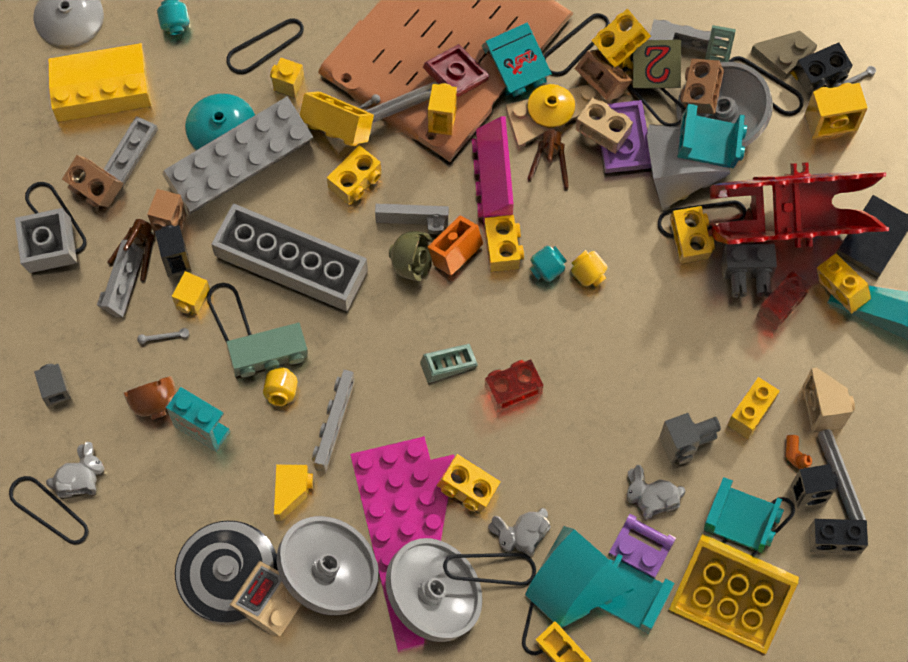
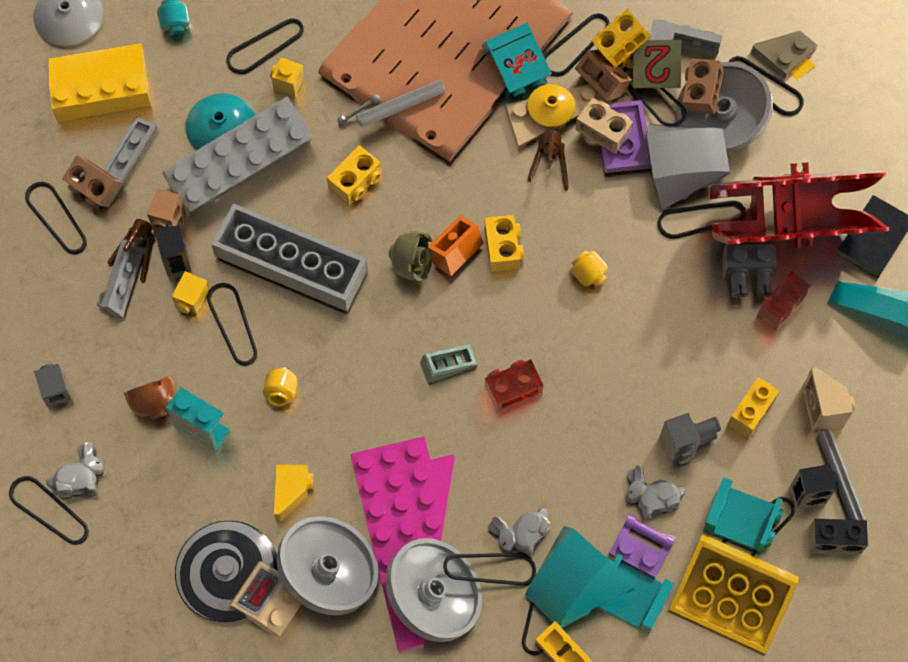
(45, 240): light grey brick -> none
(183, 333): light grey hinge -> none
(267, 350): sand green brick -> none
(329, 430): light grey plate -> none
(336, 118): yellow brick -> none
(433, 216): light grey hinge -> none
(442, 109): yellow brick -> none
(456, 69): dark red plate -> none
(471, 477): yellow brick -> none
(493, 170): dark pink slope -> none
(548, 263): teal head -> none
(685, 235): yellow brick -> none
(711, 139): teal panel -> none
(720, 32): sand green slope -> none
(793, 454): orange arm -> none
(820, 64): black brick -> none
(835, 110): yellow brick -> none
(843, 283): yellow brick -> none
(870, 71): light grey hinge -> none

